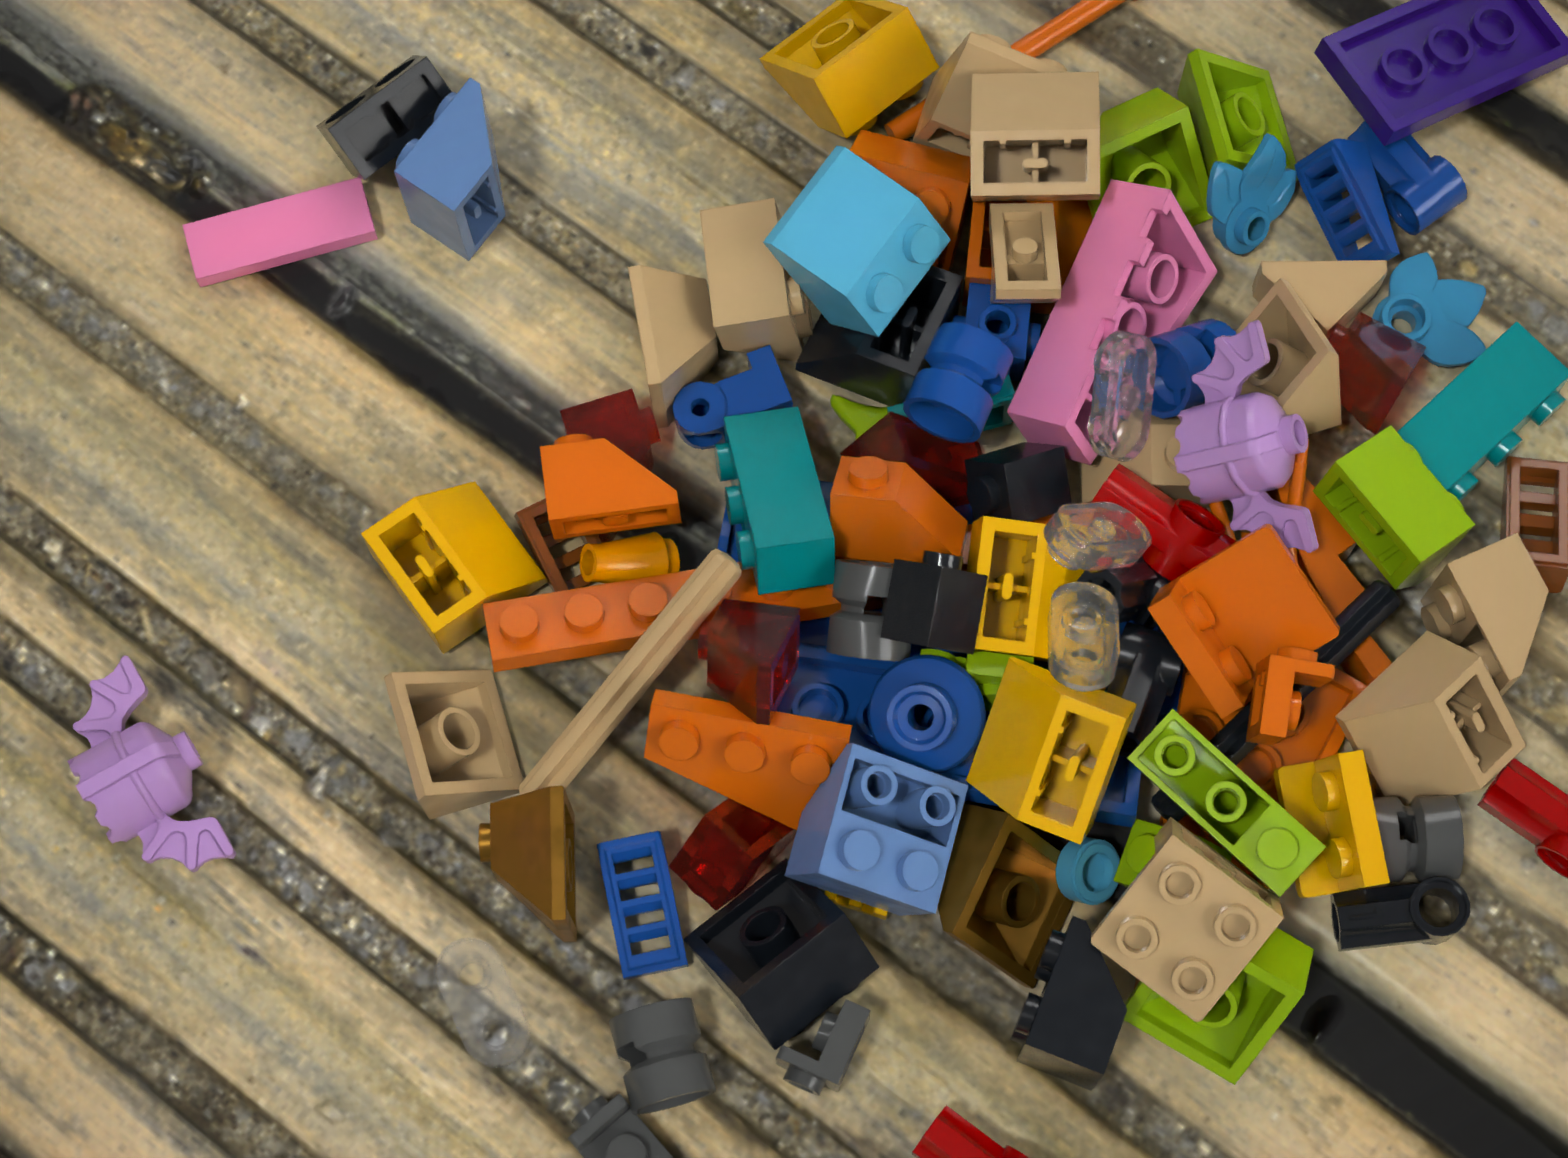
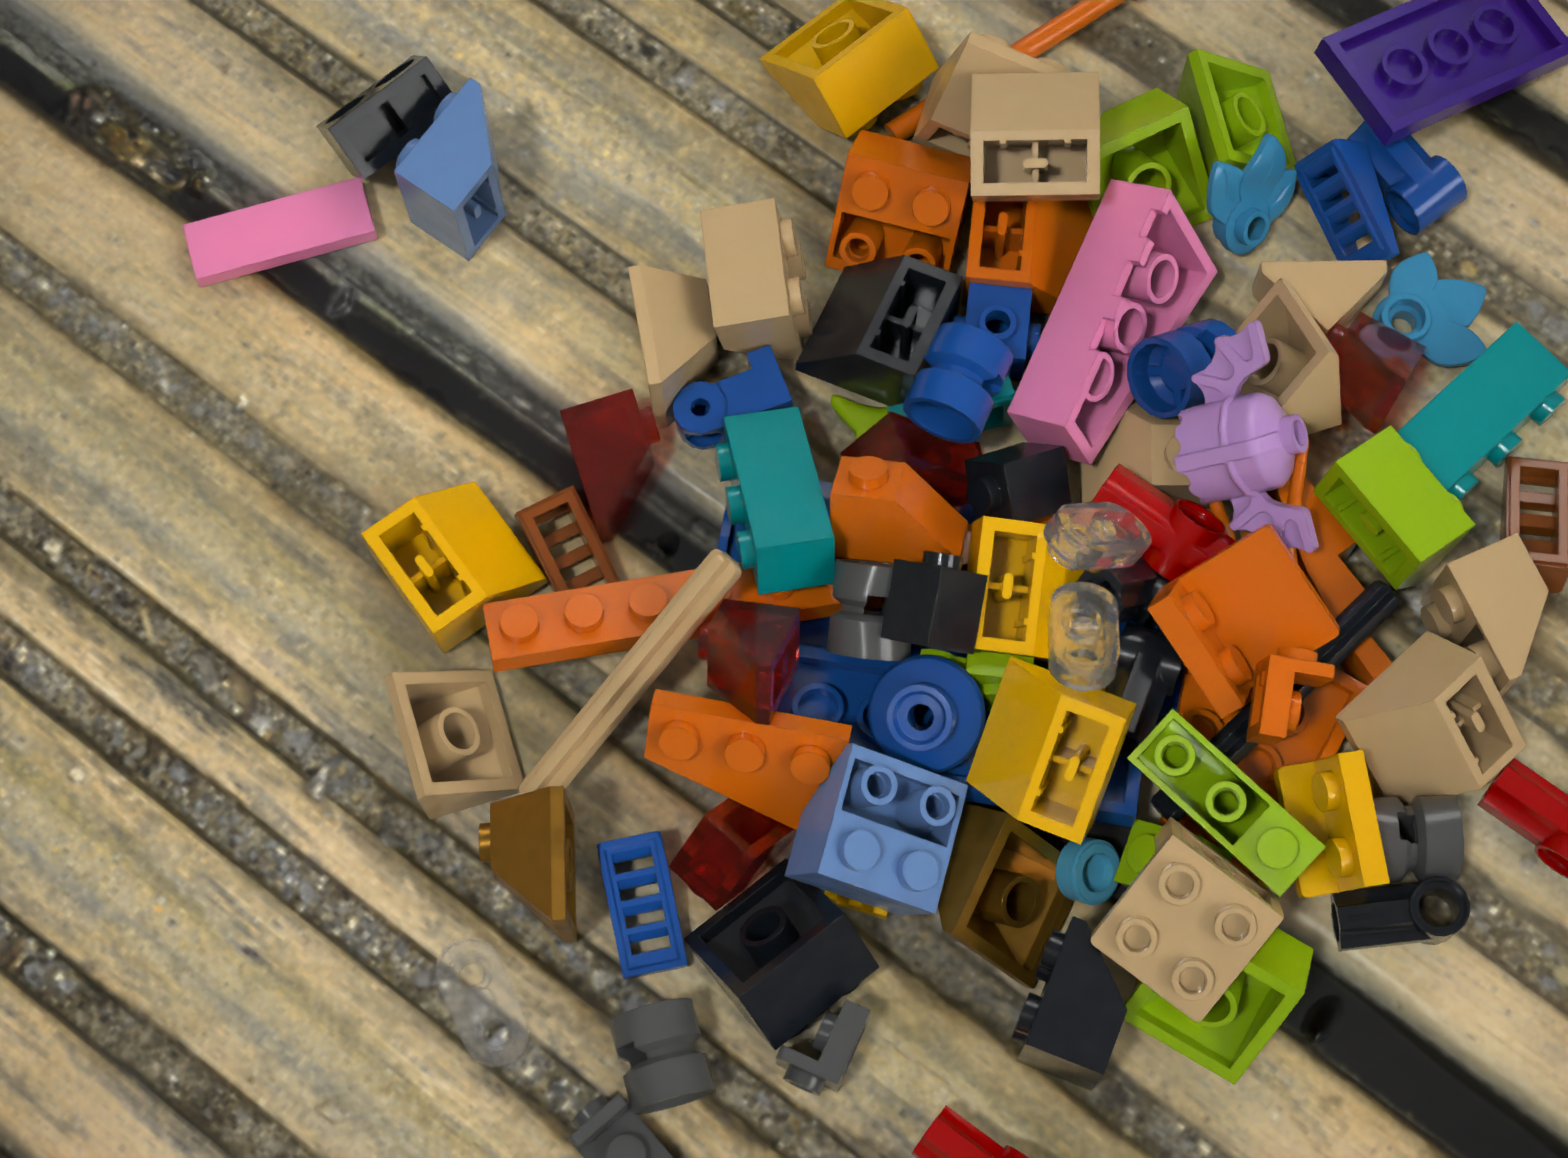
(142, 776): lavender helmet -> none
(601, 489): orange slope -> none
(629, 558): light orange cone -> none
(856, 243): medium azure slope -> none
(1023, 254): tan slope -> none
(1122, 395): clear plate -> none

